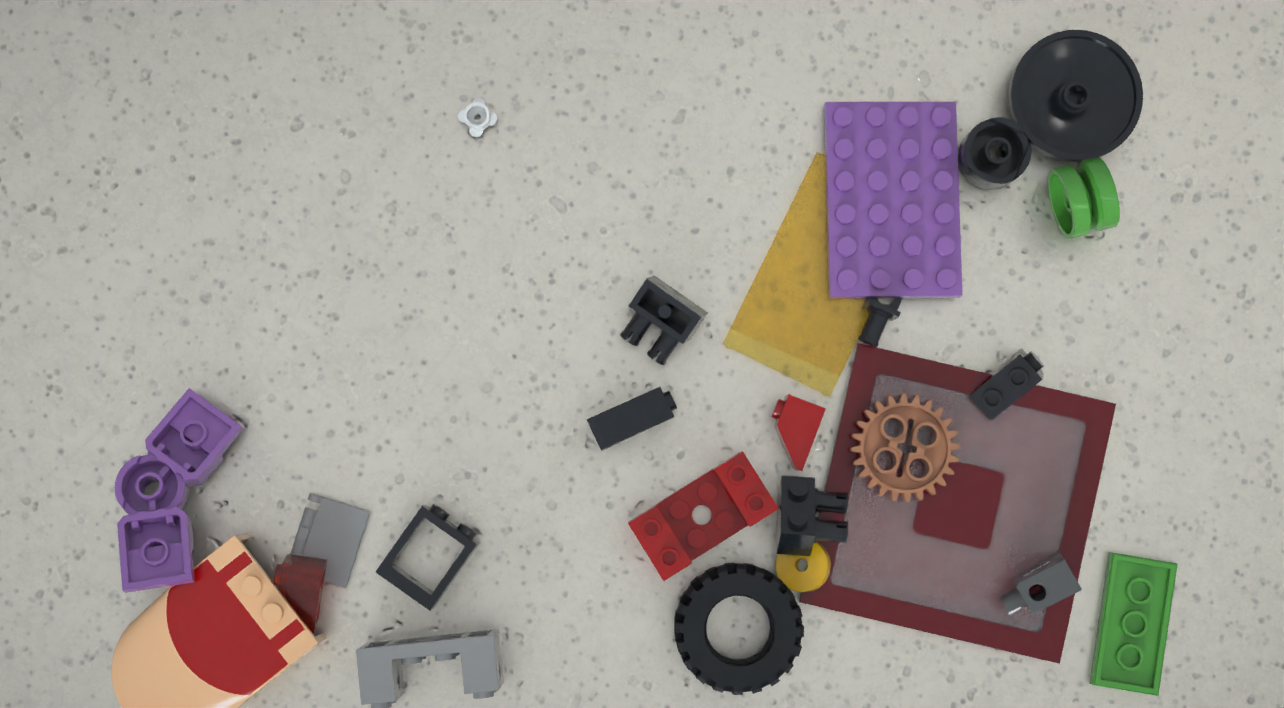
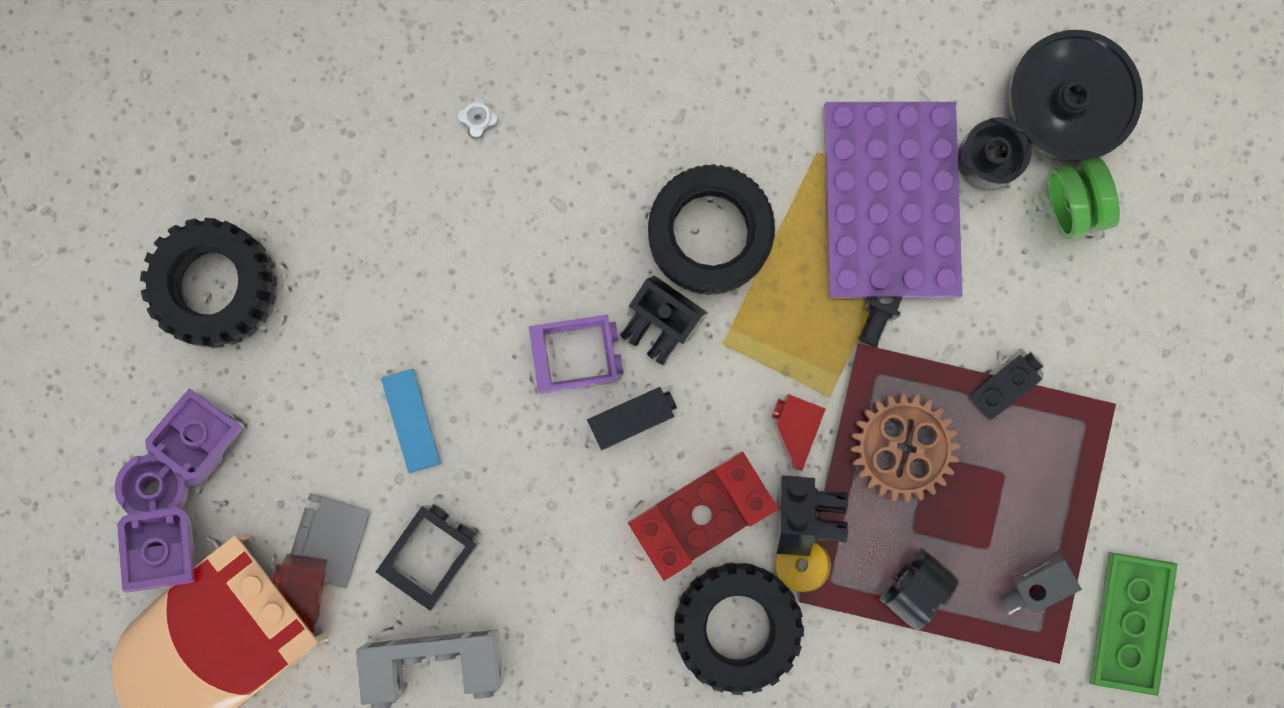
(167, 271): none -> black tyre
(411, 420): none -> dark azure tile
(540, 355): none -> medium lavender window
(716, 182): none -> black tyre
(919, 589): none -> black brick

